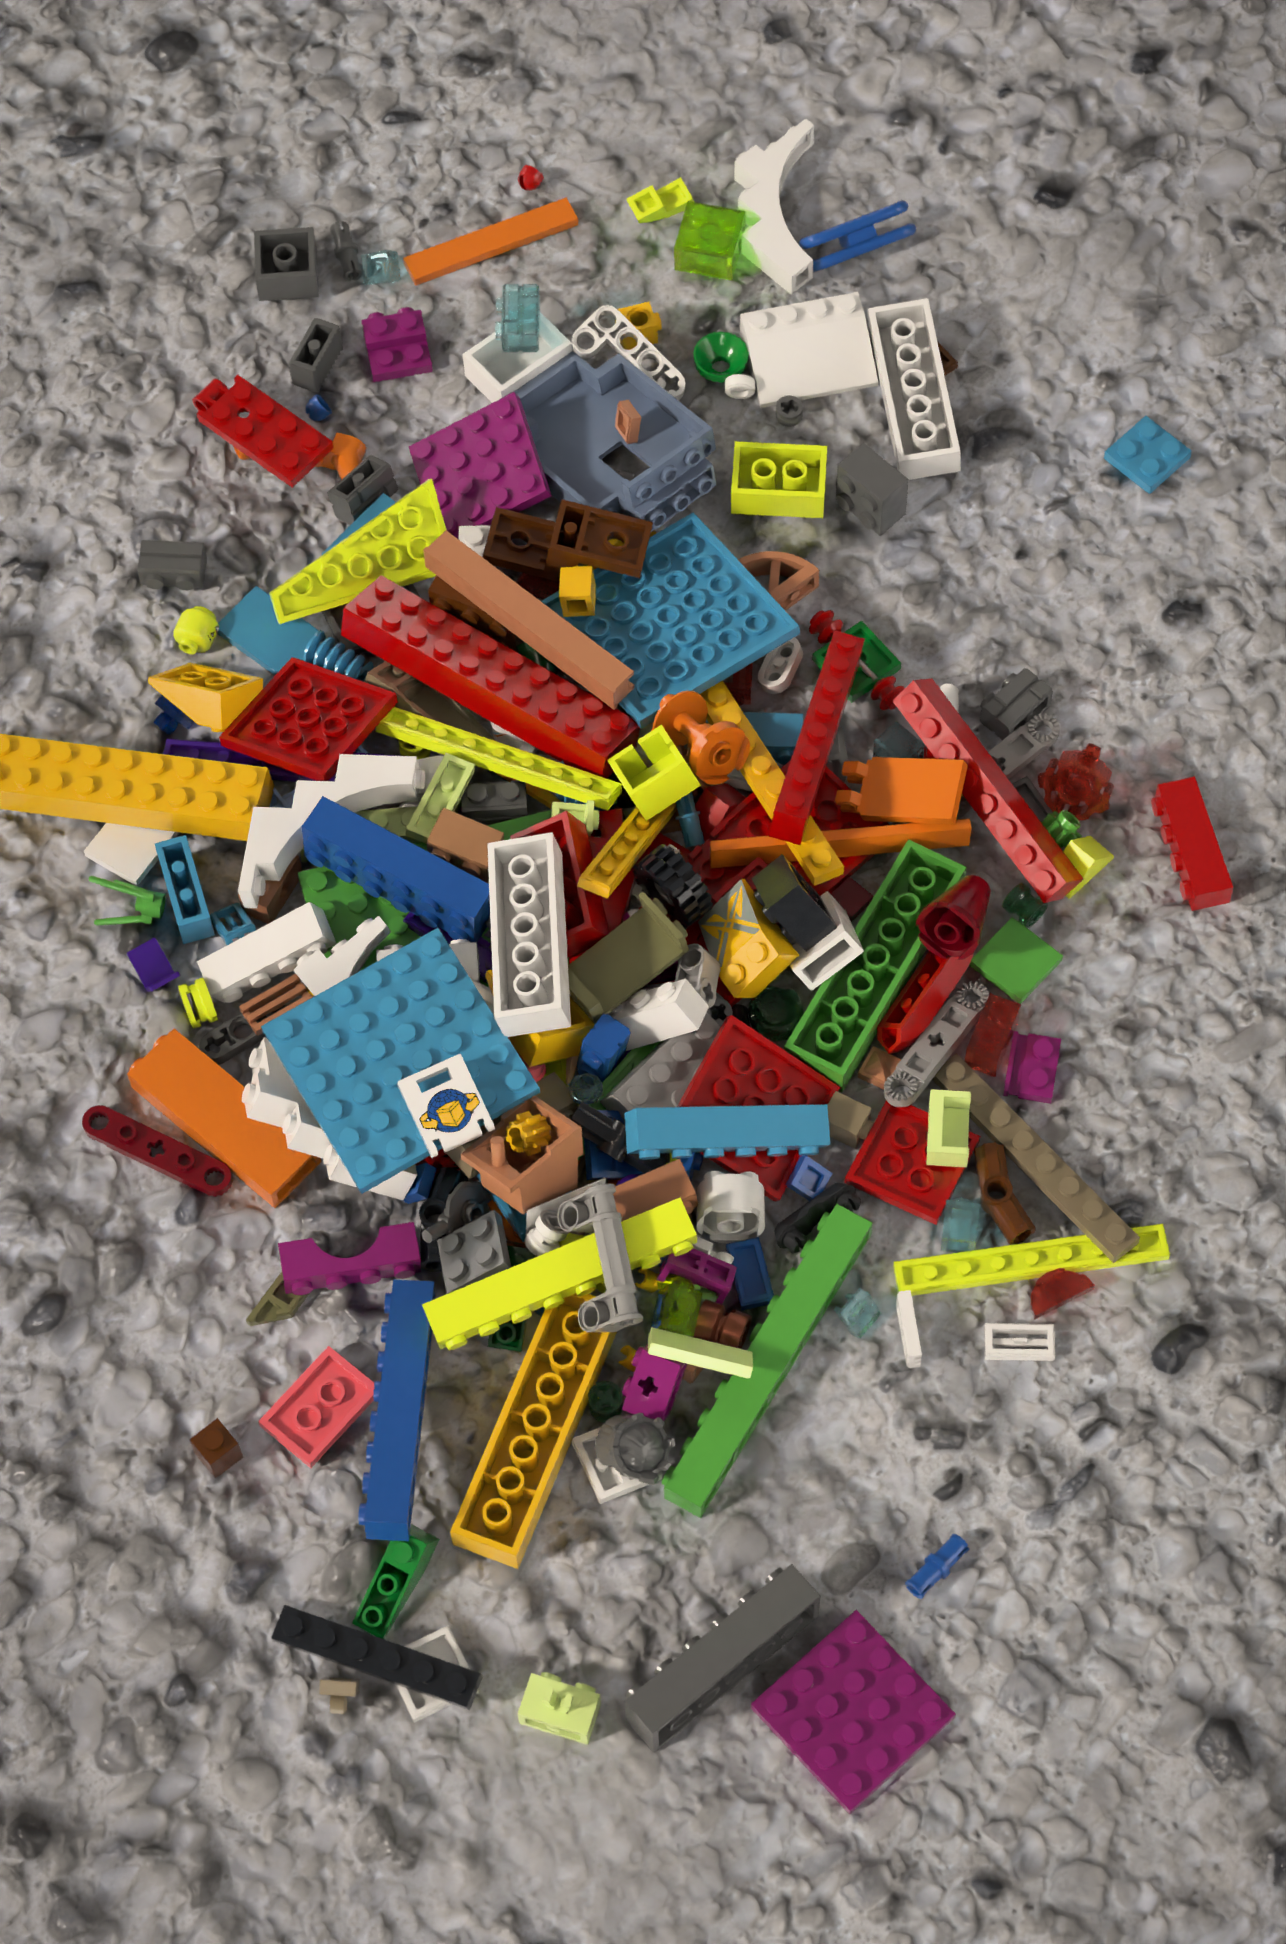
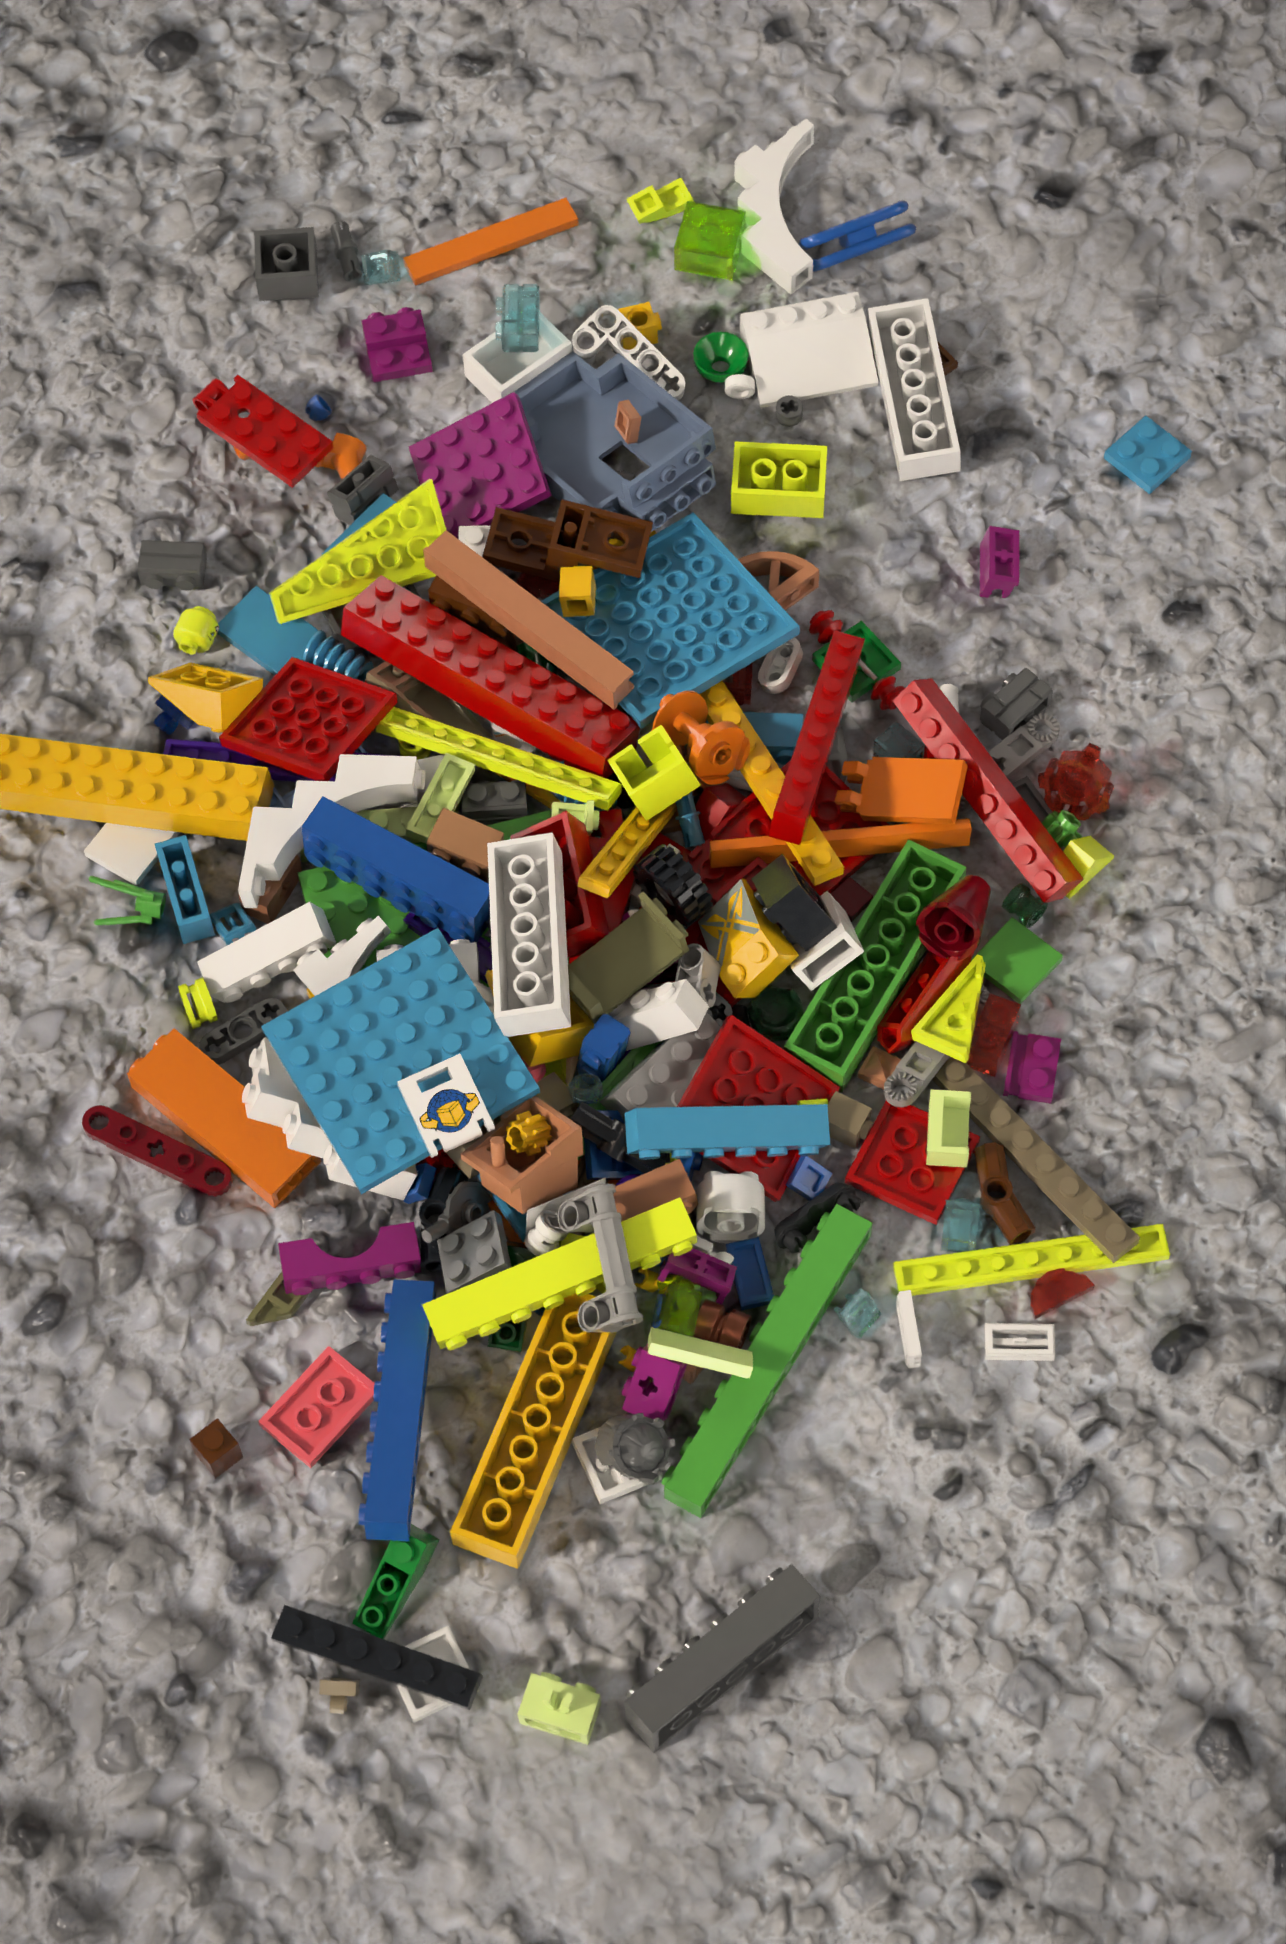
(151, 965): dark purple bracket -> none
(248, 1008): nougat tile -> none
(315, 355): dark grey brick -> none
(530, 178): red hinge -> none
(605, 1394): clear green wheel -> none
(812, 1102): none -> neon yellow piece
(853, 1711): magenta plate -> none
(871, 489): dark grey brick -> none
(937, 1566): blue pin -> none
(952, 1018): none -> neon yellow wing
(999, 561): none -> magenta hinge
(1192, 843): red brick -> none

